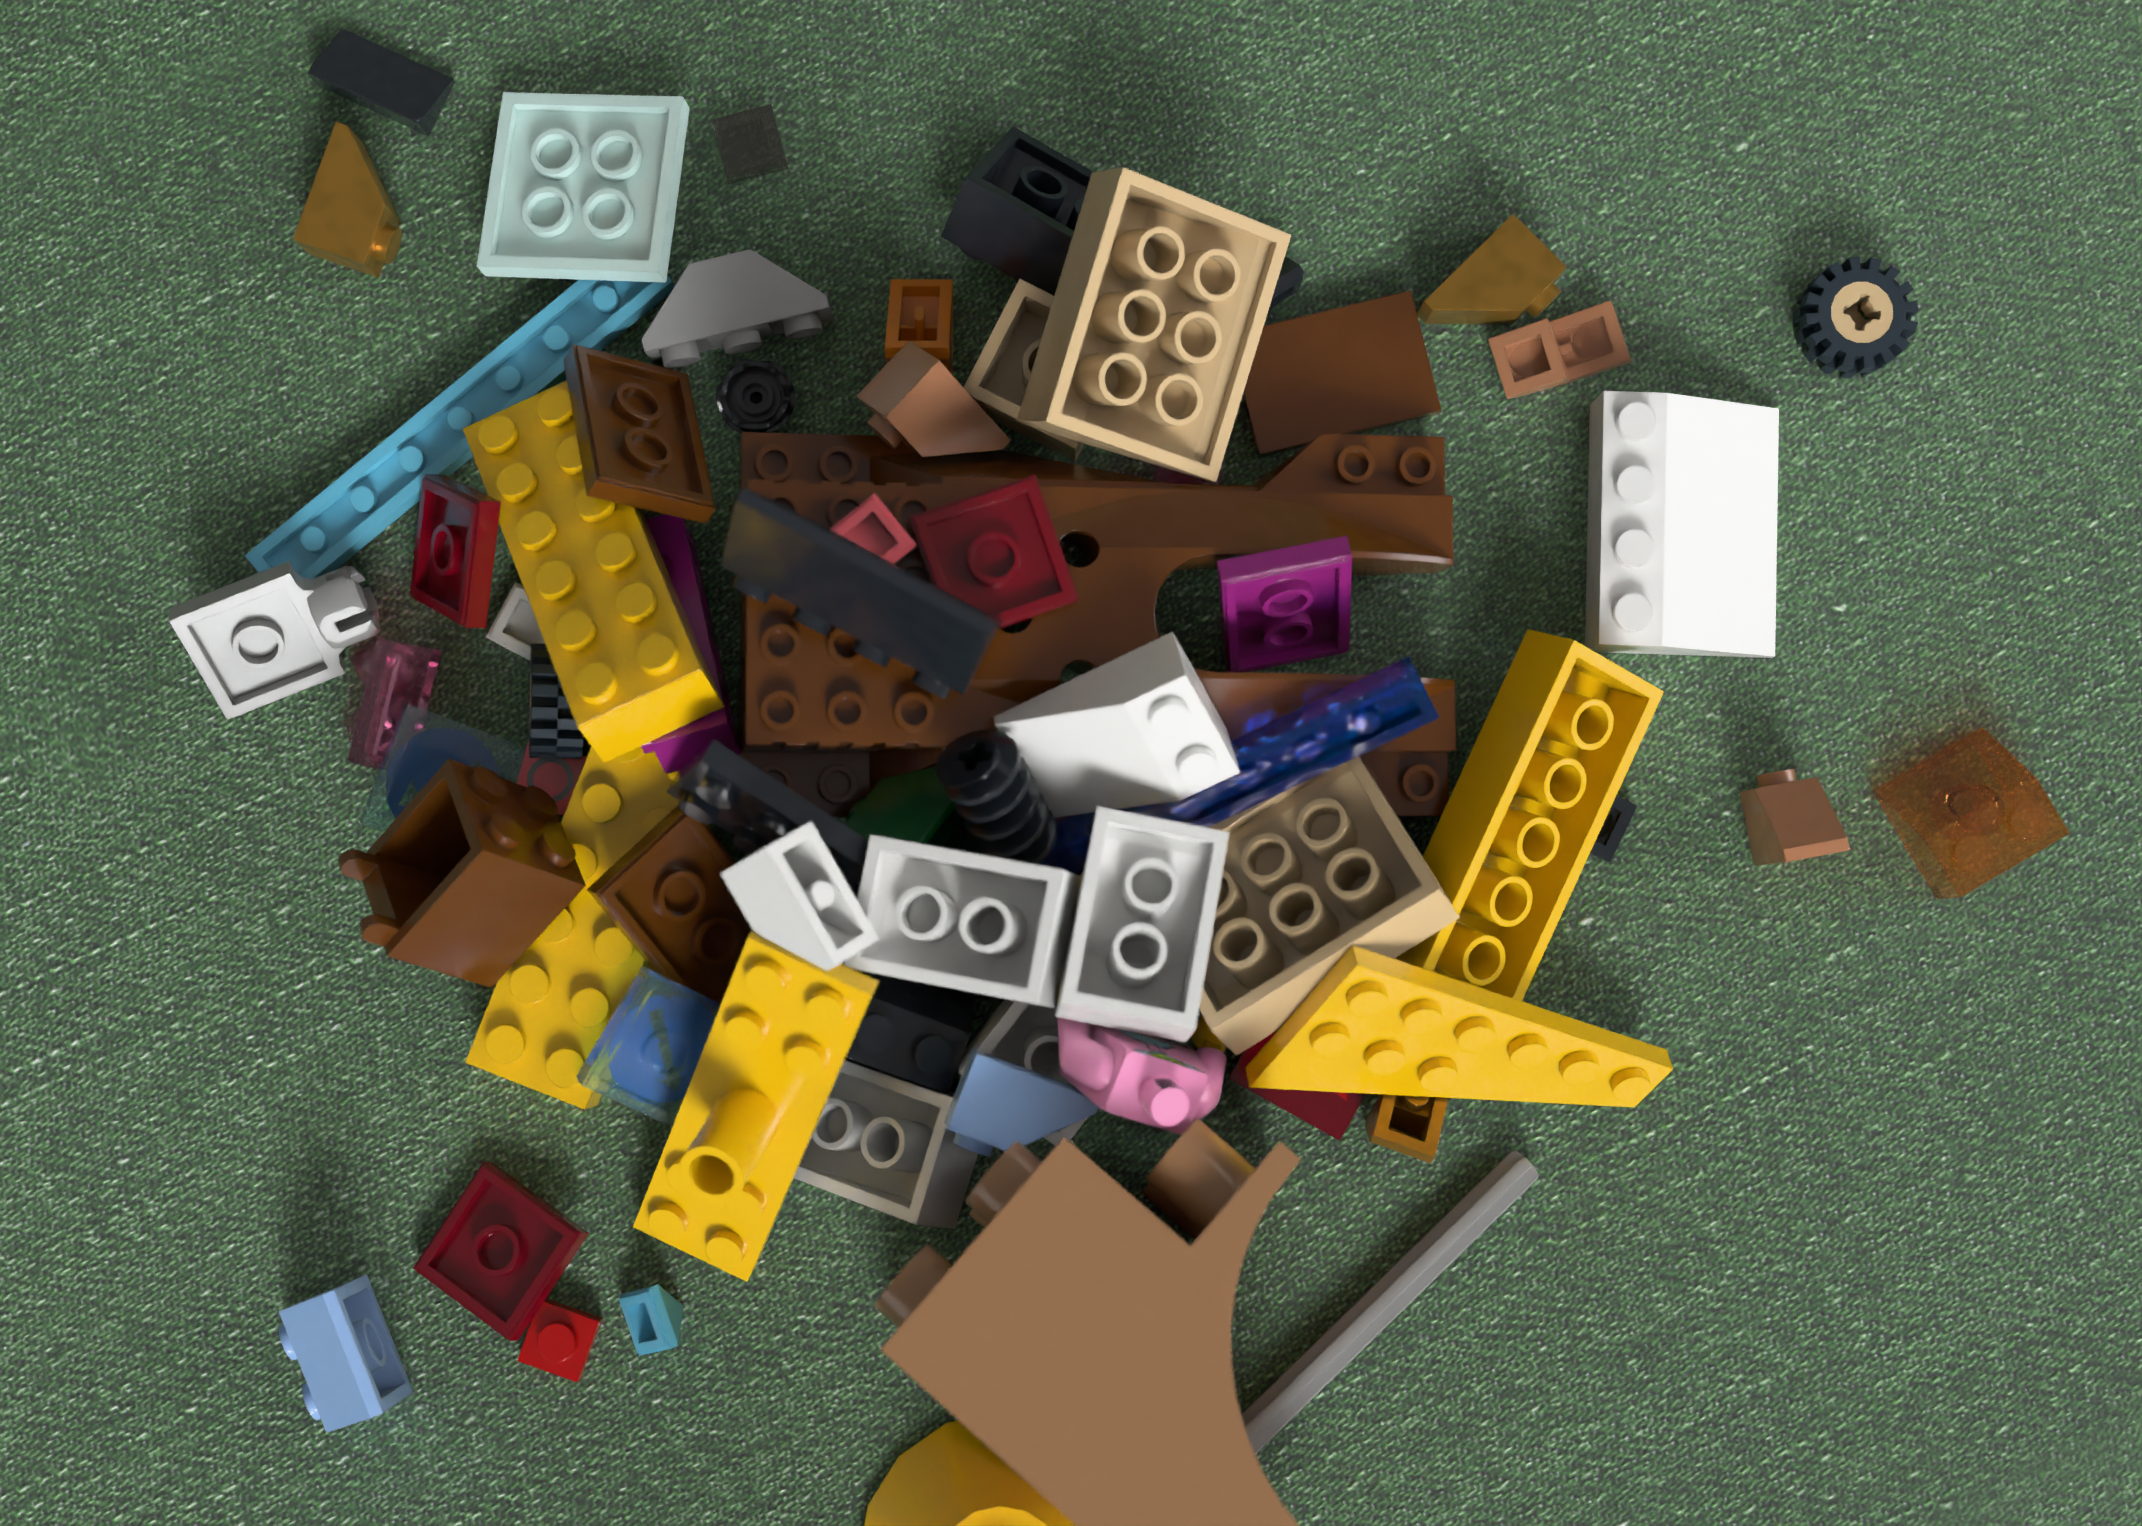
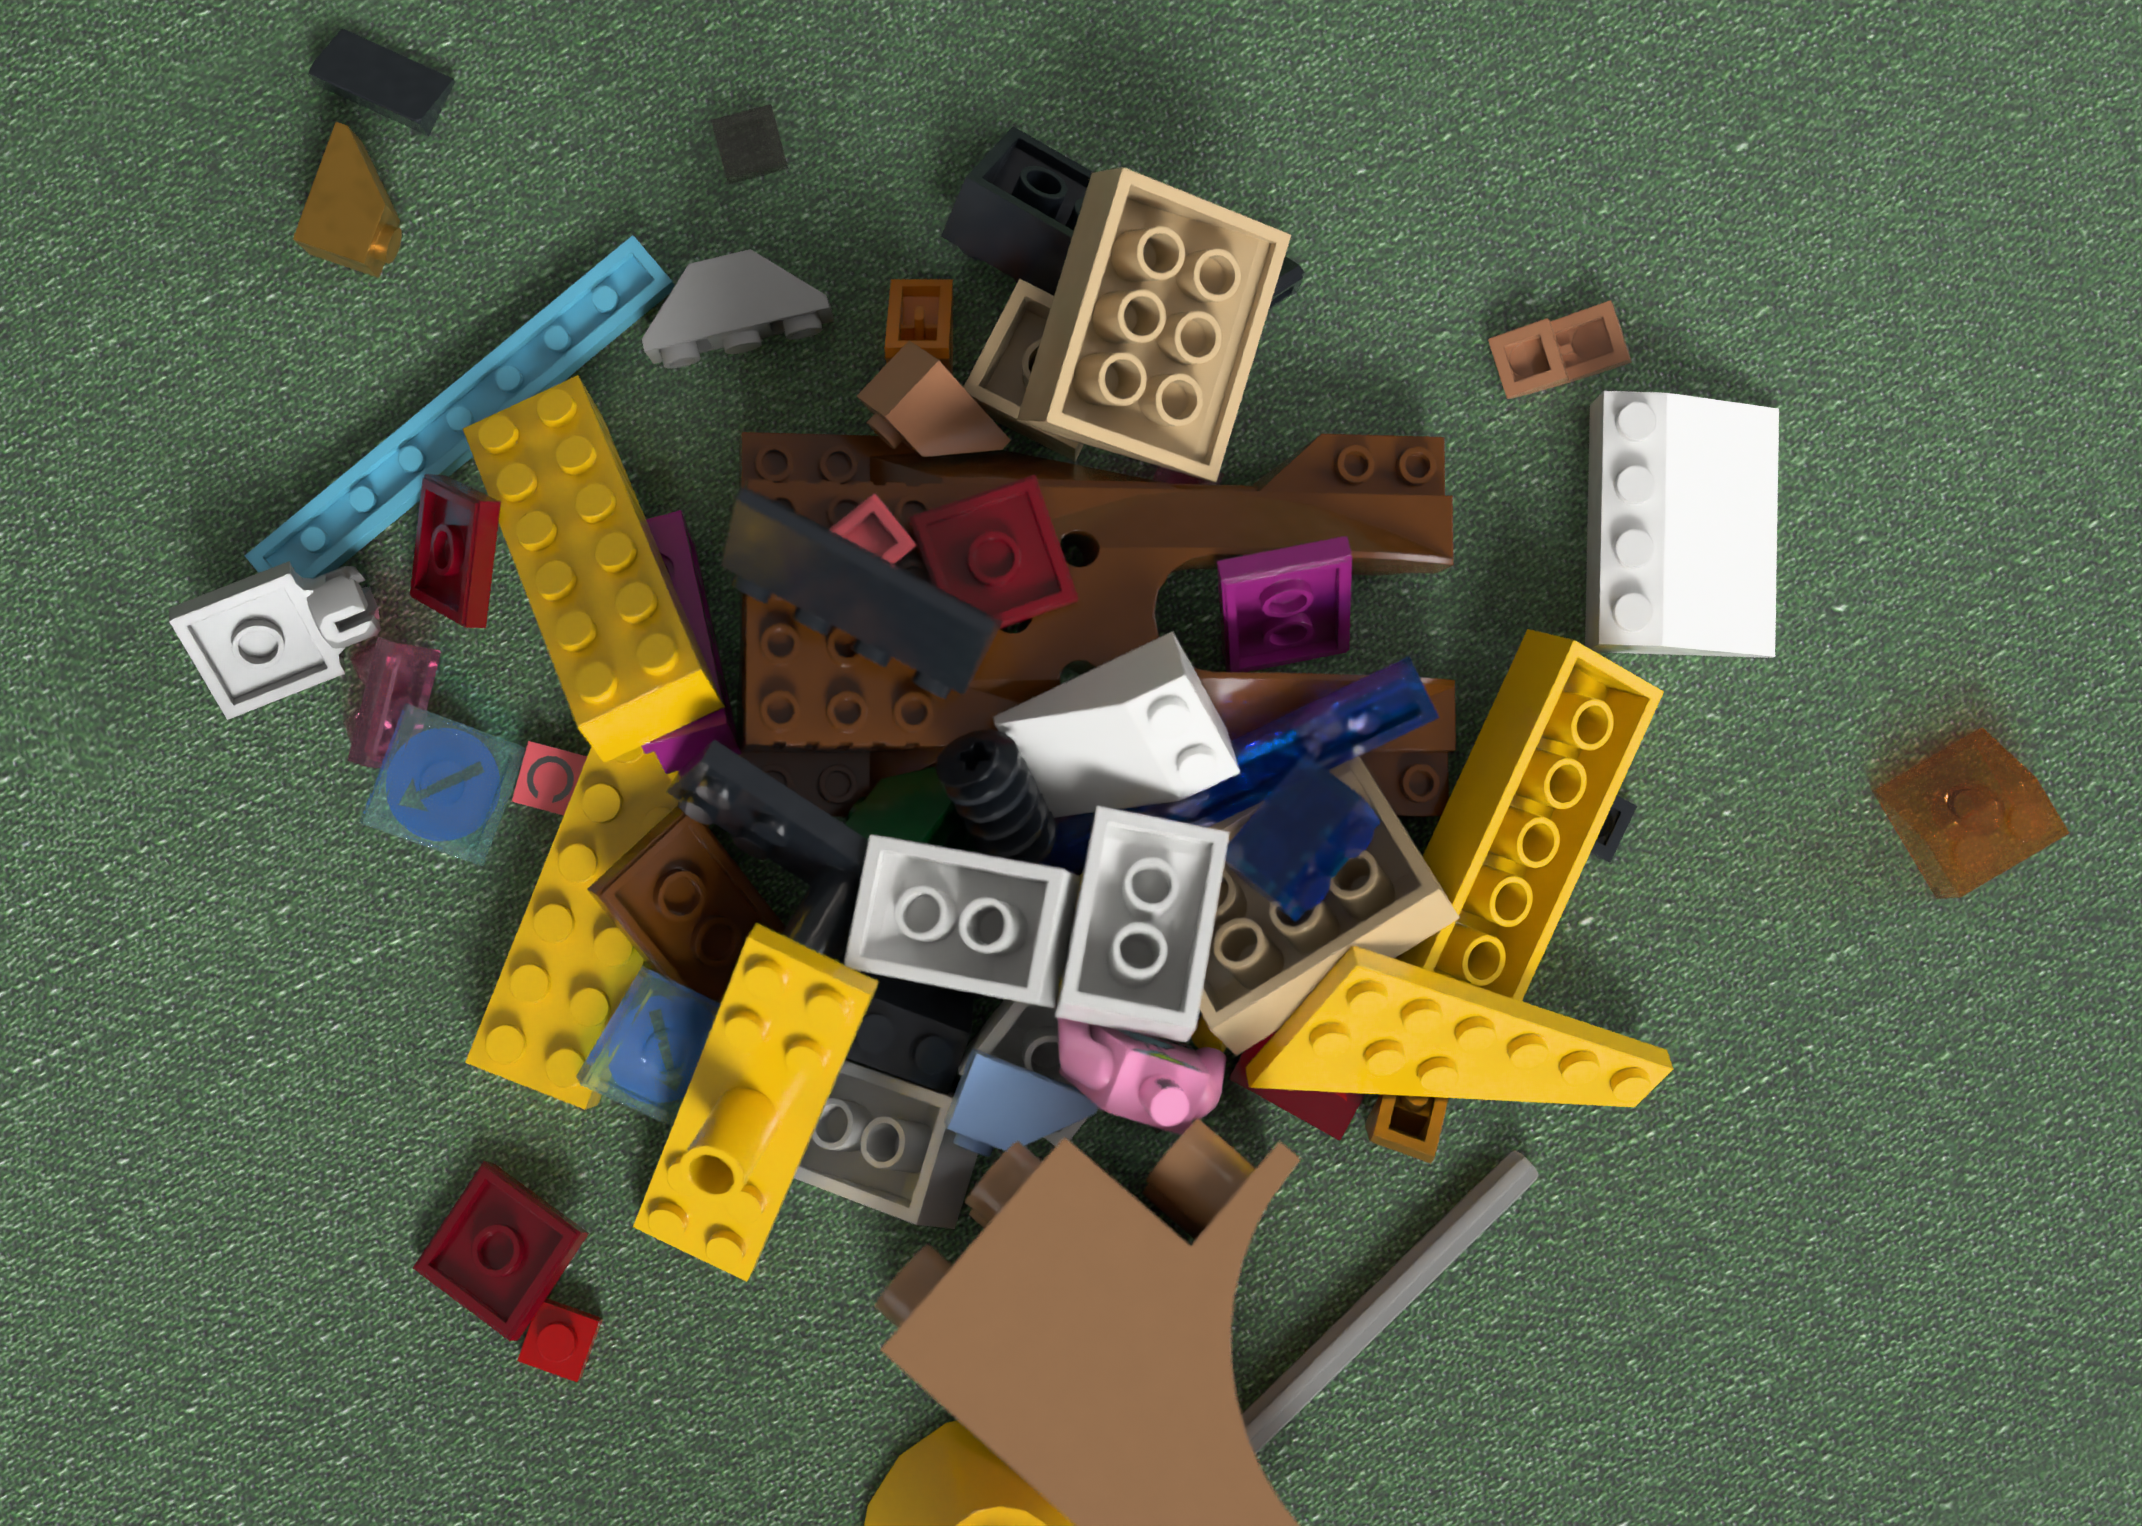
(344, 1355): light blue slope -> none
(466, 874): reddish brown container -> none
(516, 624): white tile -> none
(551, 721): black wheel -> none
(584, 187): light aqua plate -> none
(638, 434): reddish brown tile -> none
(652, 1318): medium azure slope -> none
(747, 379): black plate -> none
(801, 899): white slope -> none
(1301, 838): none -> clear blue brick
(1339, 374): reddish brown tile -> none
(1497, 281): pearl gold slope -> none
(1790, 819): nougat slope -> none
(1836, 328): black wheel -> none

